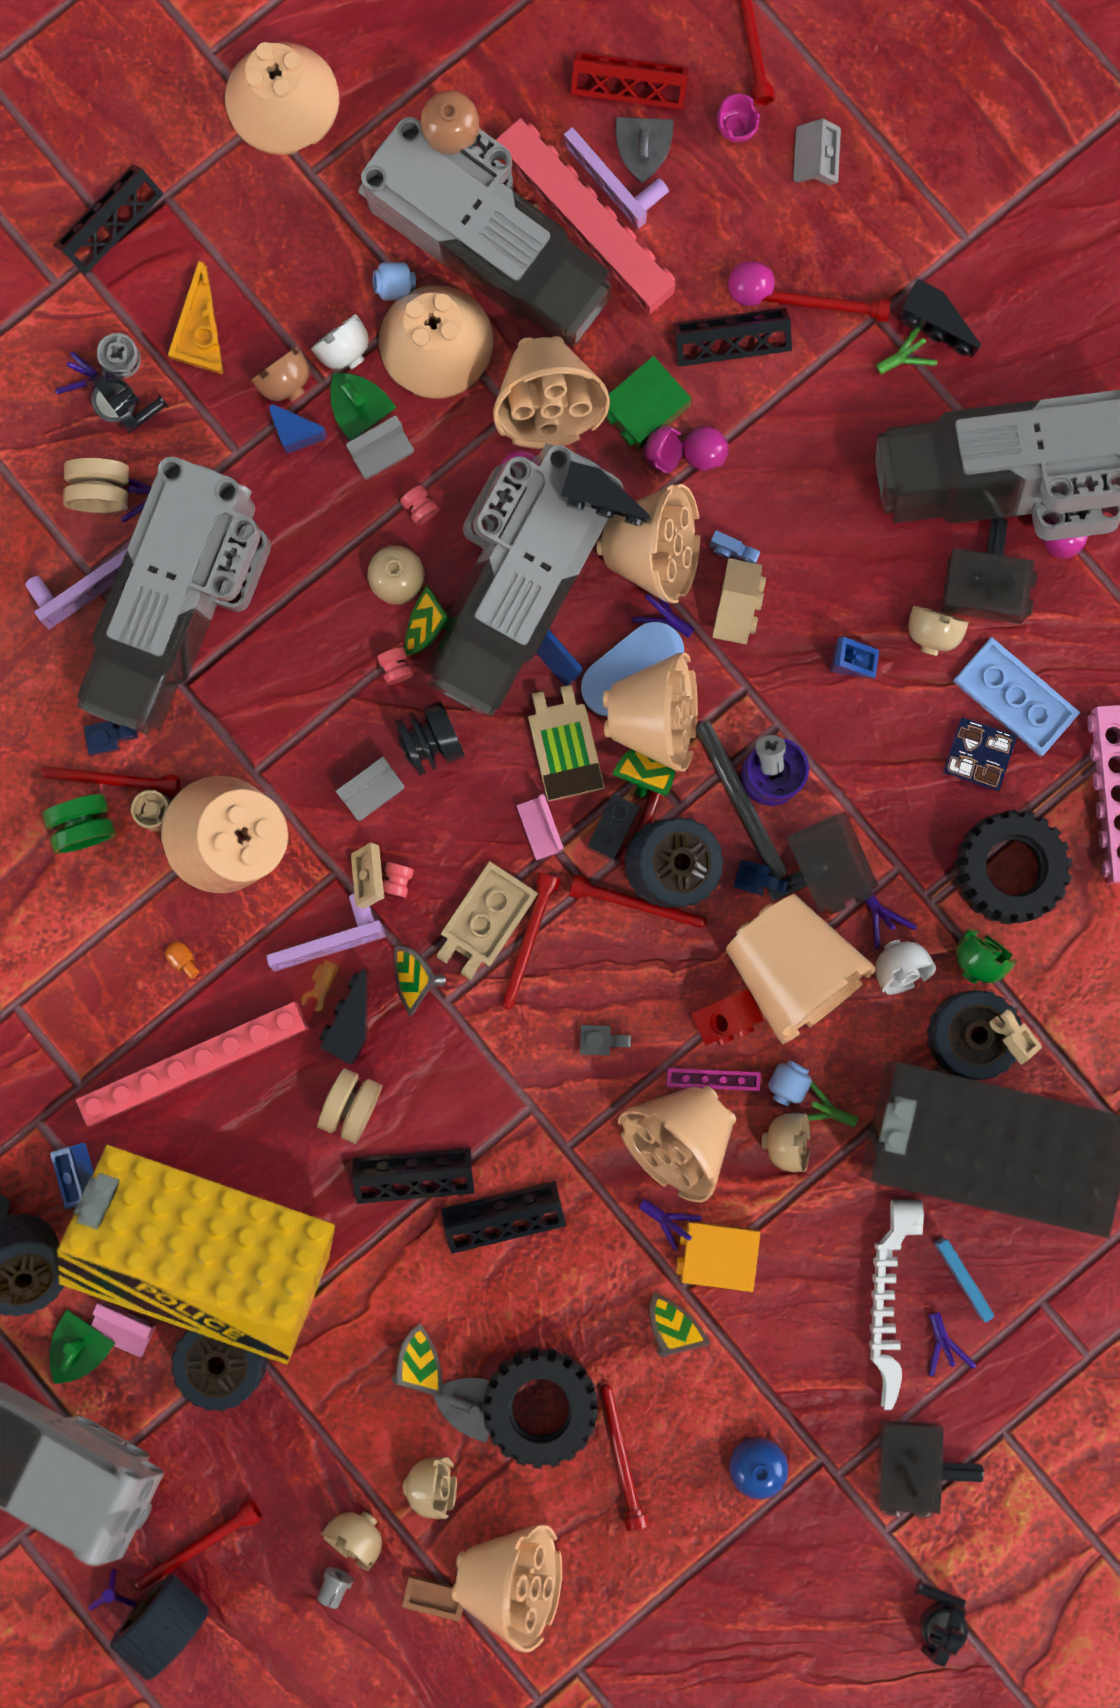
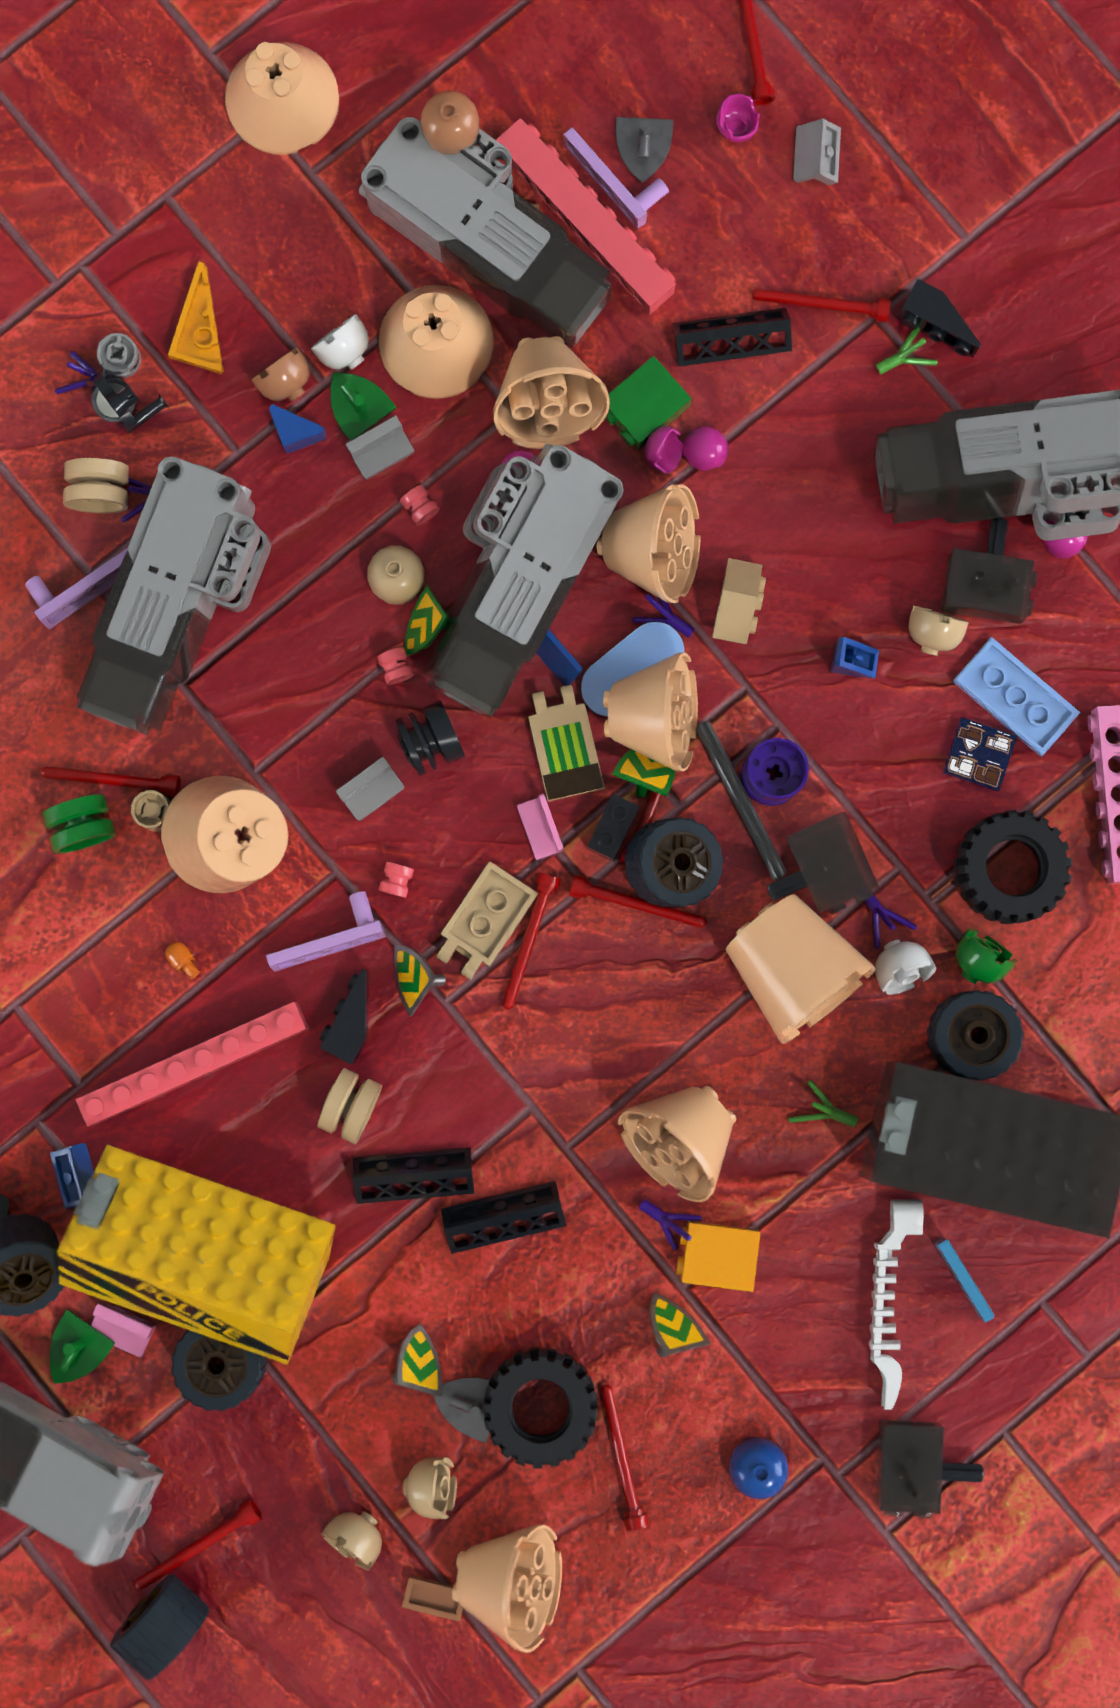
(101, 211): black fence -> none
(105, 736): dark blue plate -> none
(111, 1594): dark purple plant -> none
(324, 977): clear yellow plate -> none
(334, 1587): light grey bush -> none
(367, 876): tan plate -> none
(393, 280): light blue head -> none
(596, 490): black slope -> none
(598, 1040): dark grey plate -> none
(629, 69): red fence -> none
(714, 1079): dark pink piece -> none
(727, 546): medium blue plate -> none
(727, 1017): red brick -> none
(750, 283): dark pink hair -> none
(755, 878): dark blue plate -> none
(771, 751): light grey bush -> none
(788, 1142): tan cylinder -> none
(790, 1083): light blue head -> none
(942, 1624): black piece -> none
(946, 1342): dark purple plant -> none
(1018, 1037): tan plate -> none

